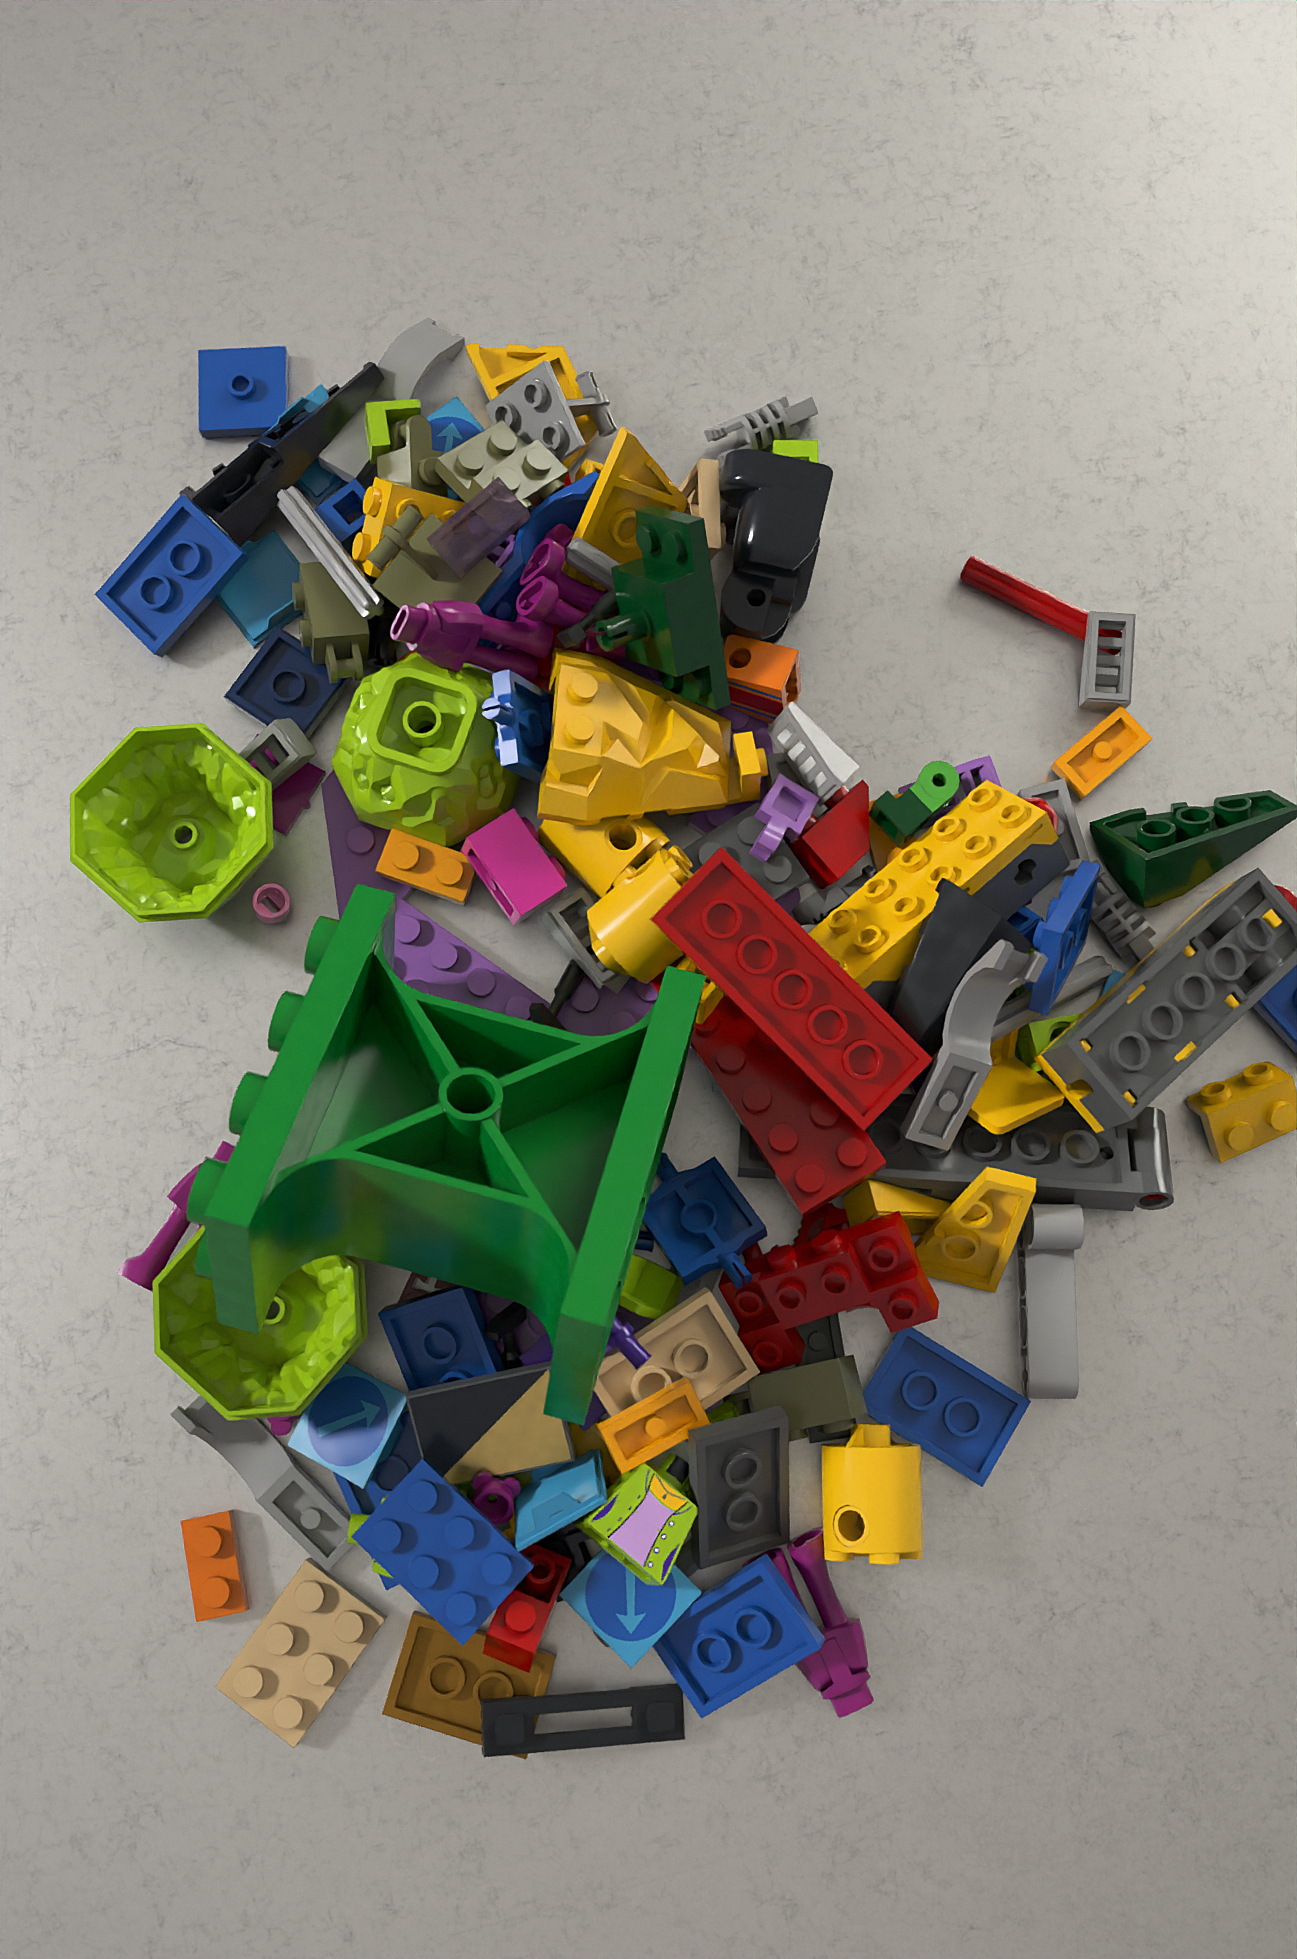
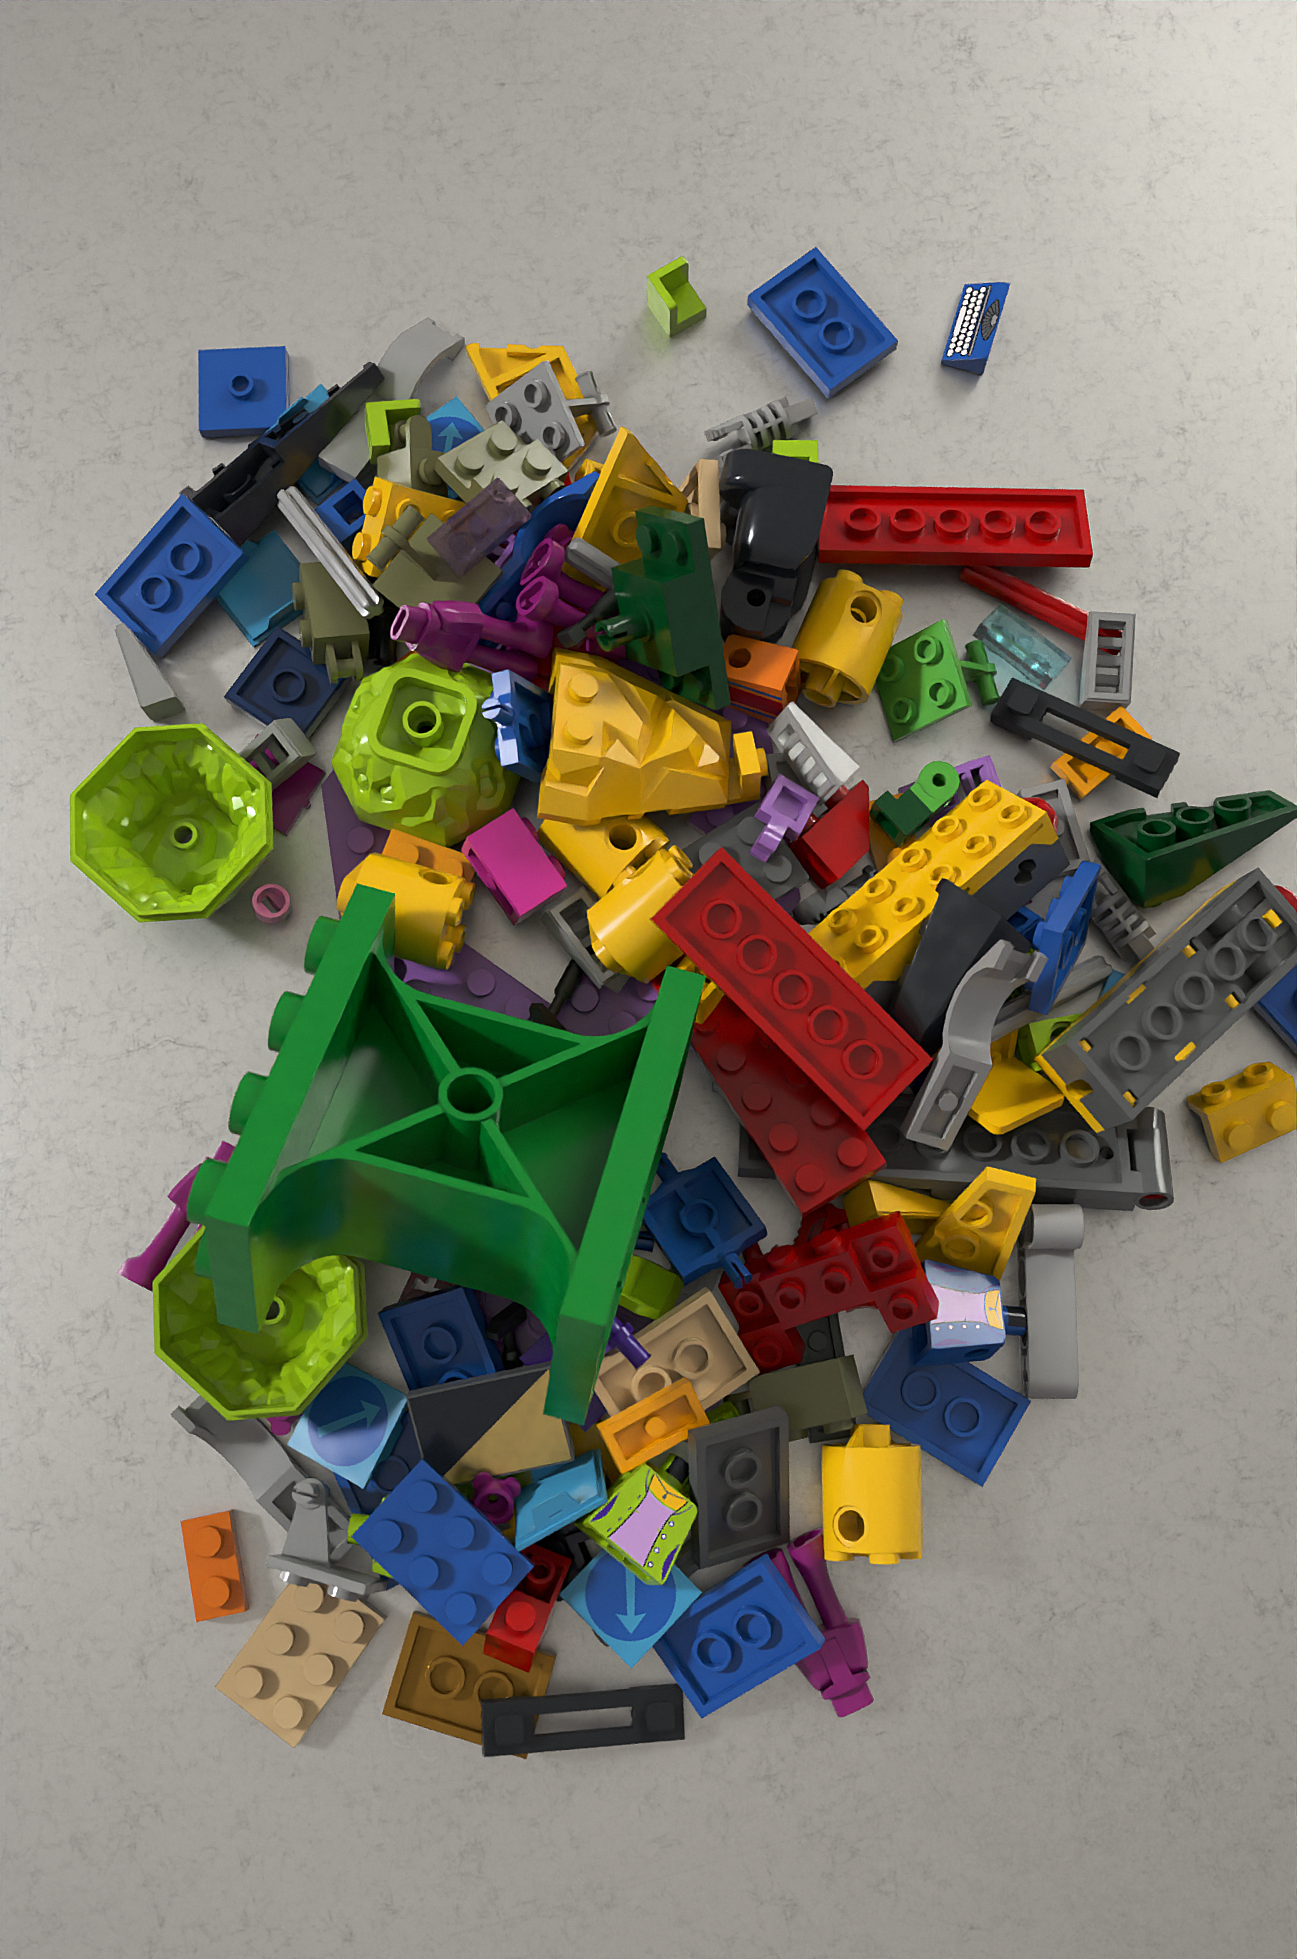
(151, 687): none -> light grey slope
(307, 1549): none -> light grey plate
(426, 907): none -> yellow cylinder
(673, 297): none -> lime panel
(822, 322): none -> blue plate
(845, 639): none -> yellow cylinder
(927, 681): none -> bright green plate
(955, 526): none -> red plate
(969, 1317): none -> blue torso
(975, 326): none -> slope
(1022, 646): none -> clear light blue plate
(1144, 765): none -> black container

